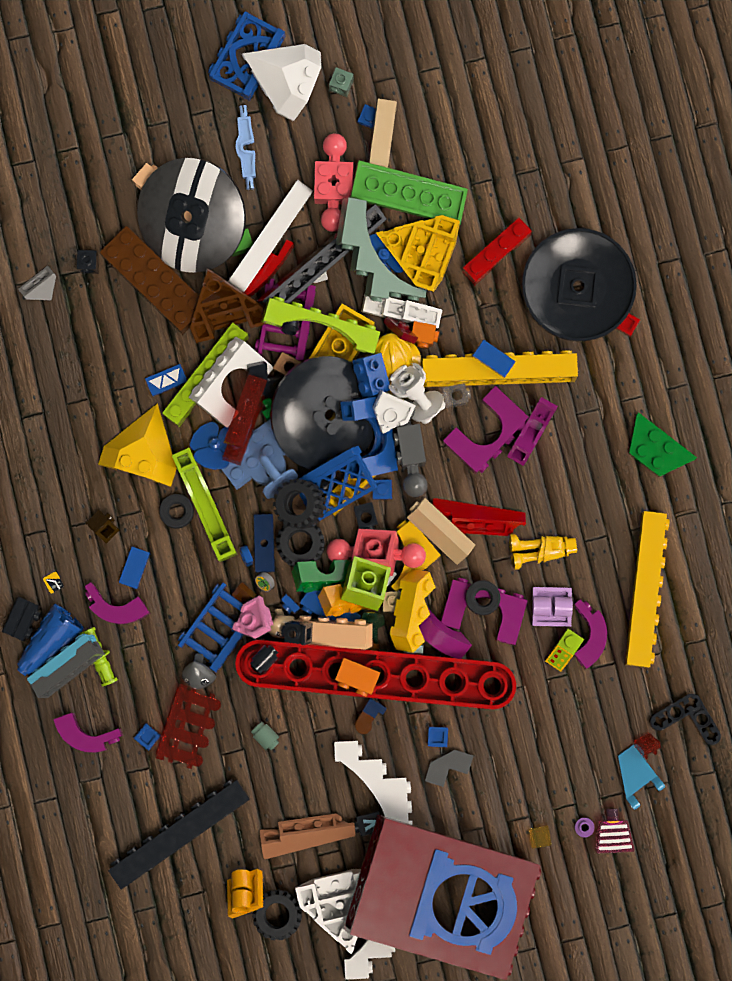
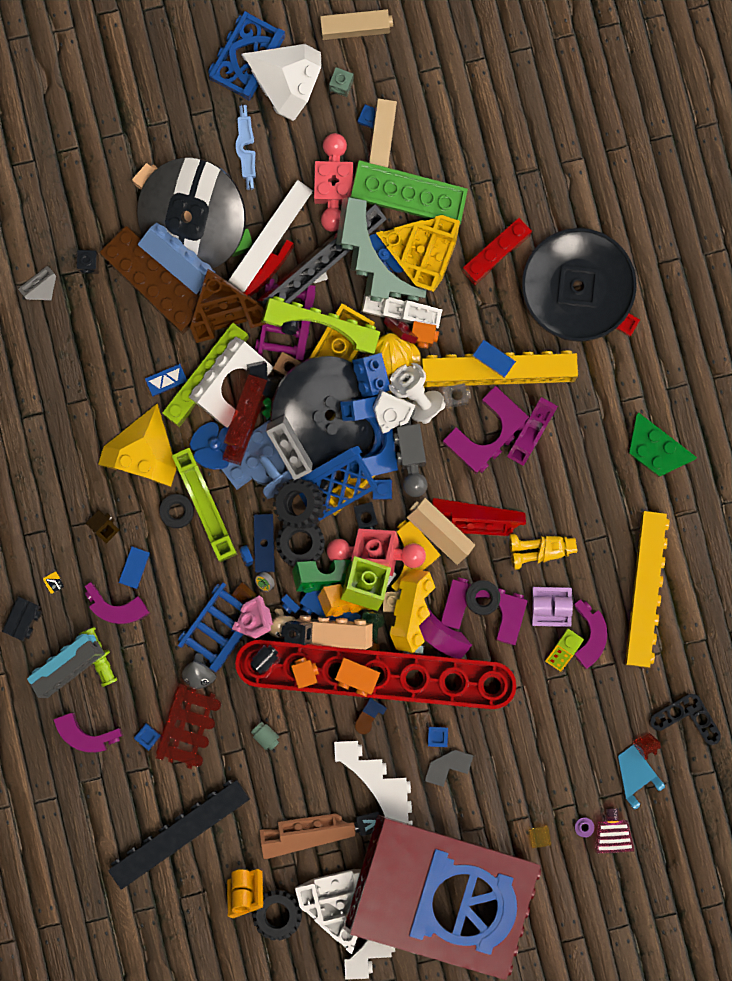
(55, 632): blue cone -> none
(175, 257): none -> medium blue brick
(289, 447): none -> light grey brick
(305, 672): none -> orange brick
(356, 24): none -> tan brick

